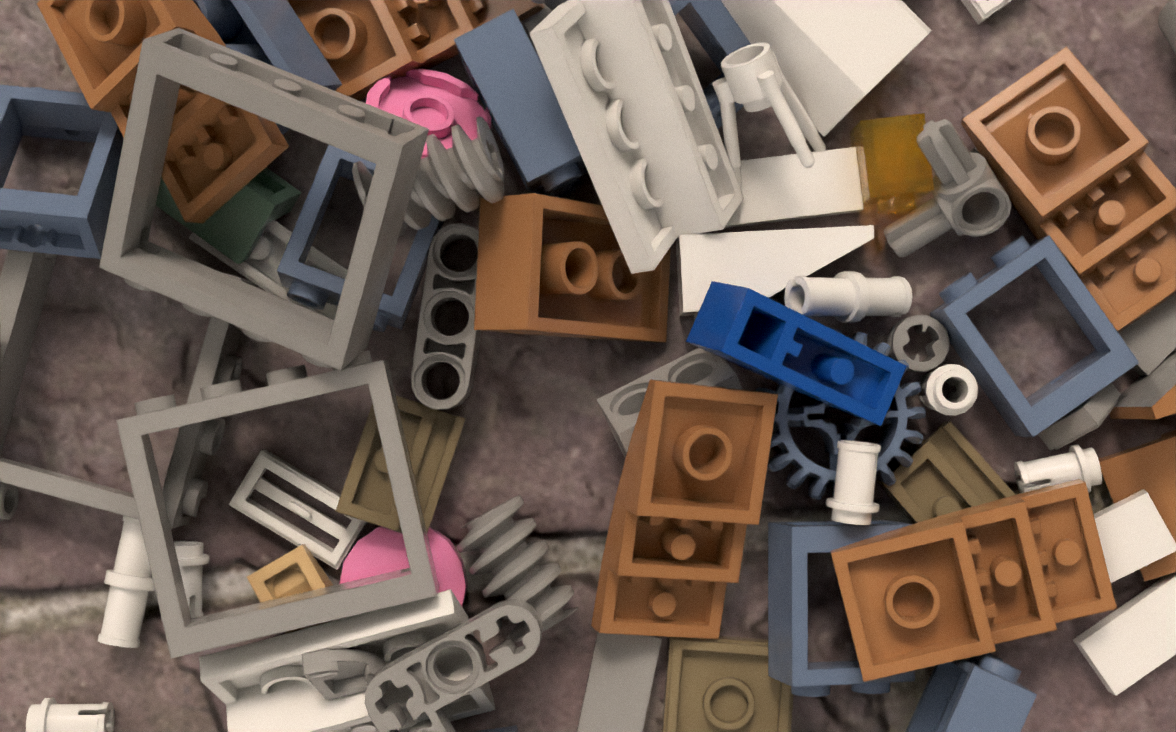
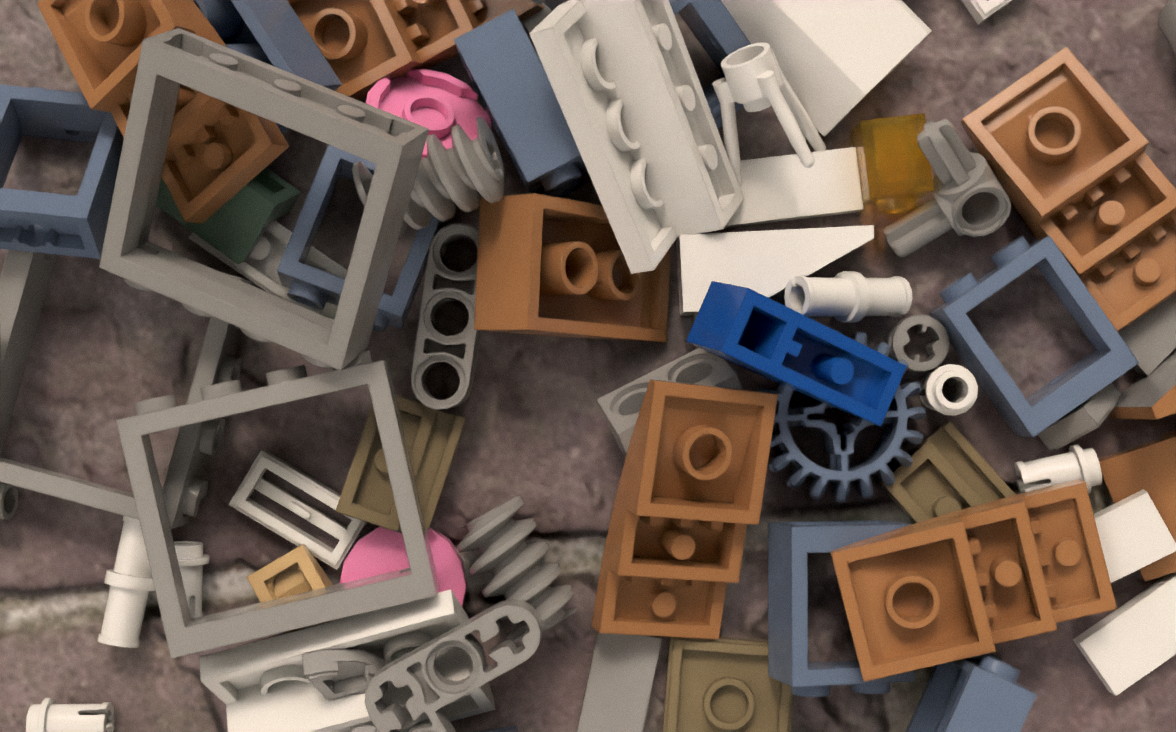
(855, 483): white pin -> none

